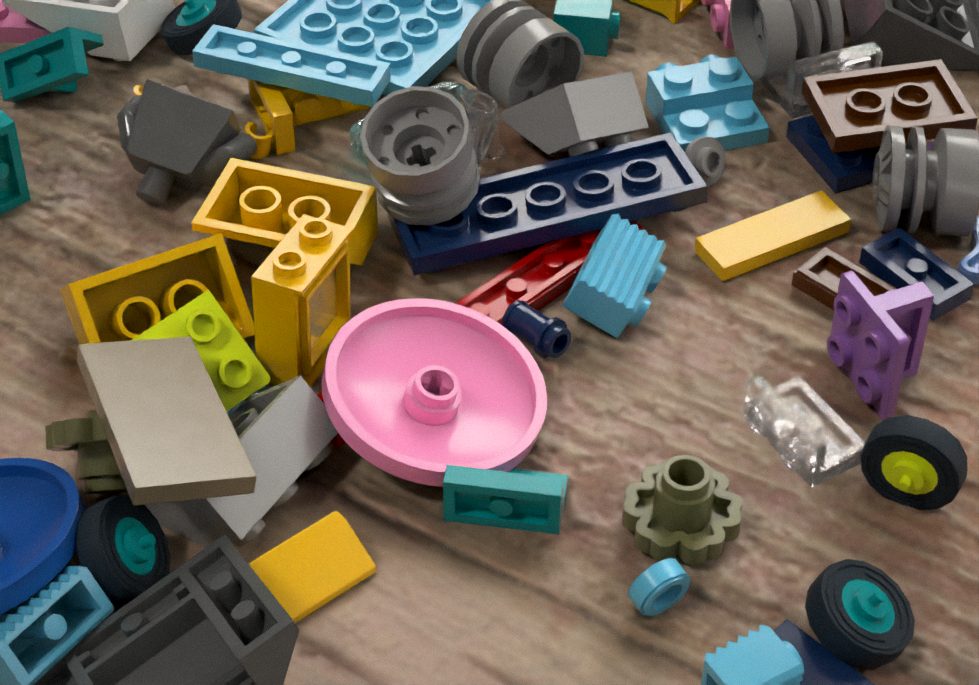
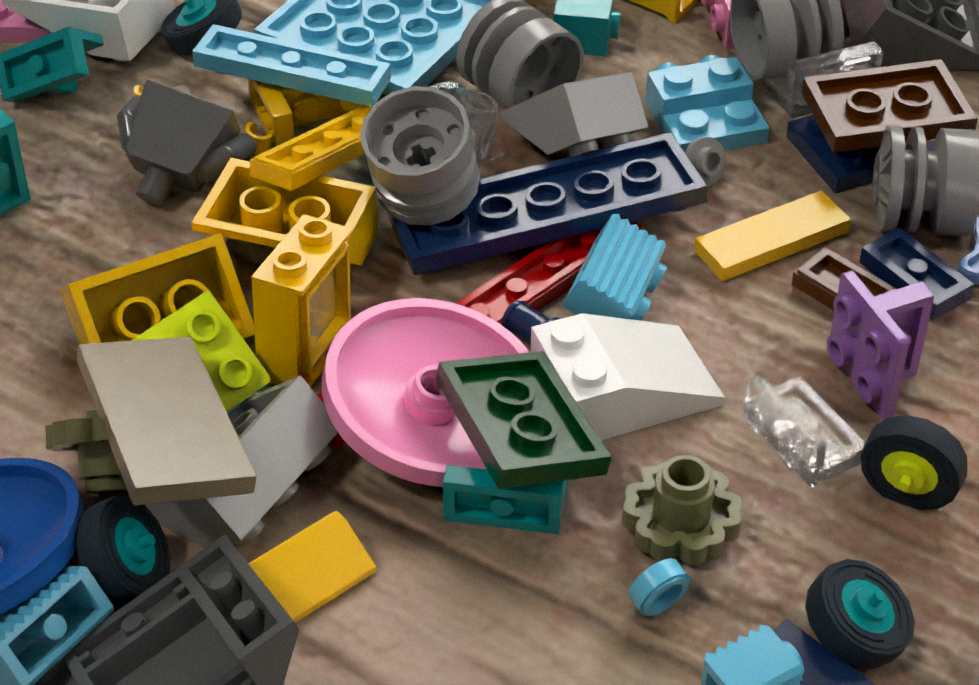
(312, 152): none -> yellow tile
(522, 419): none -> plate
(626, 371): none -> white slope

